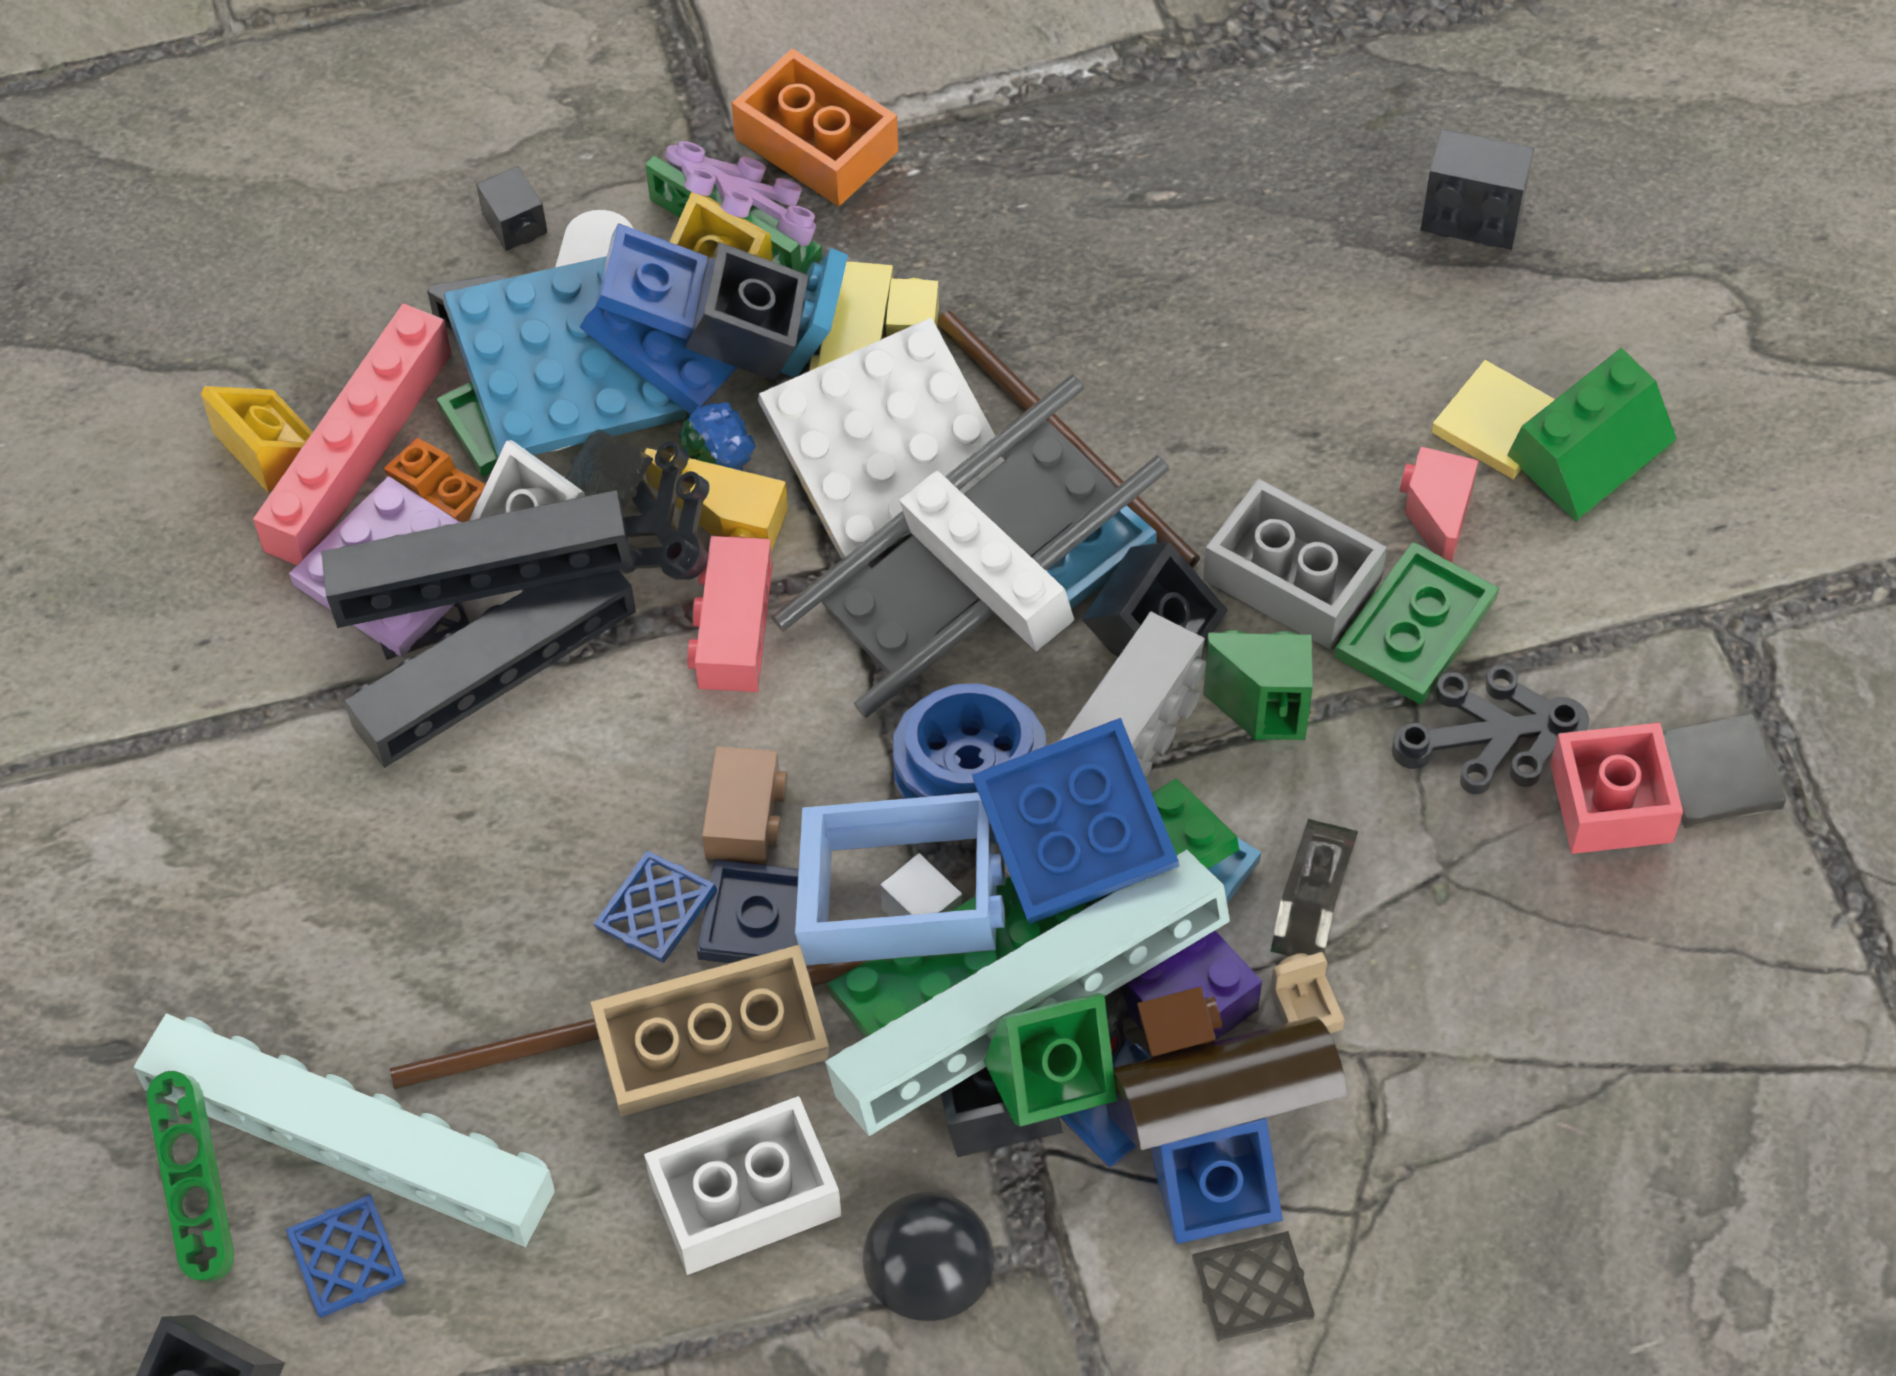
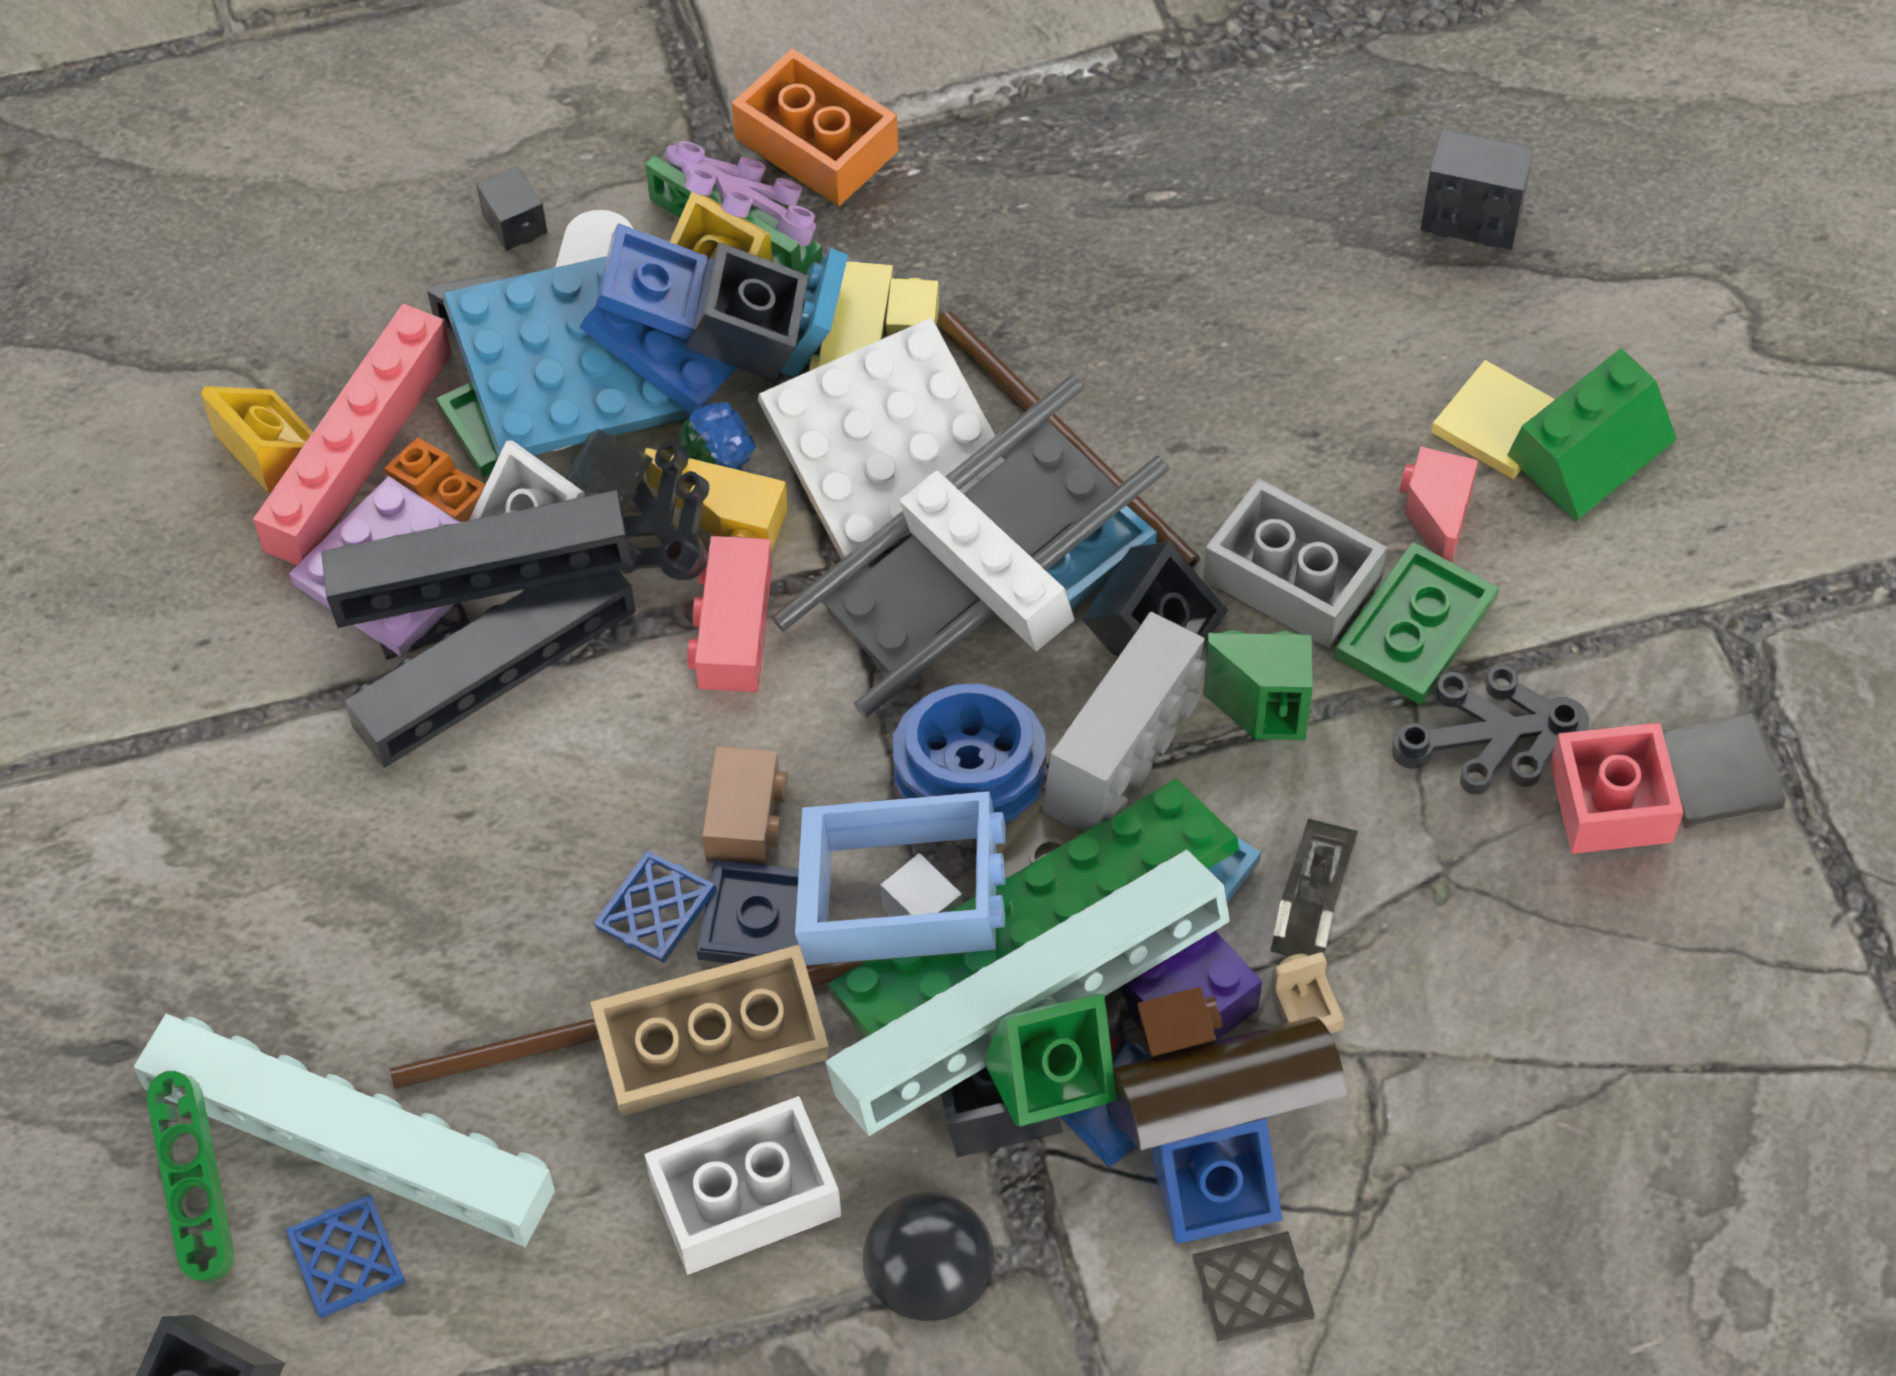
(1075, 820): blue plate -> none

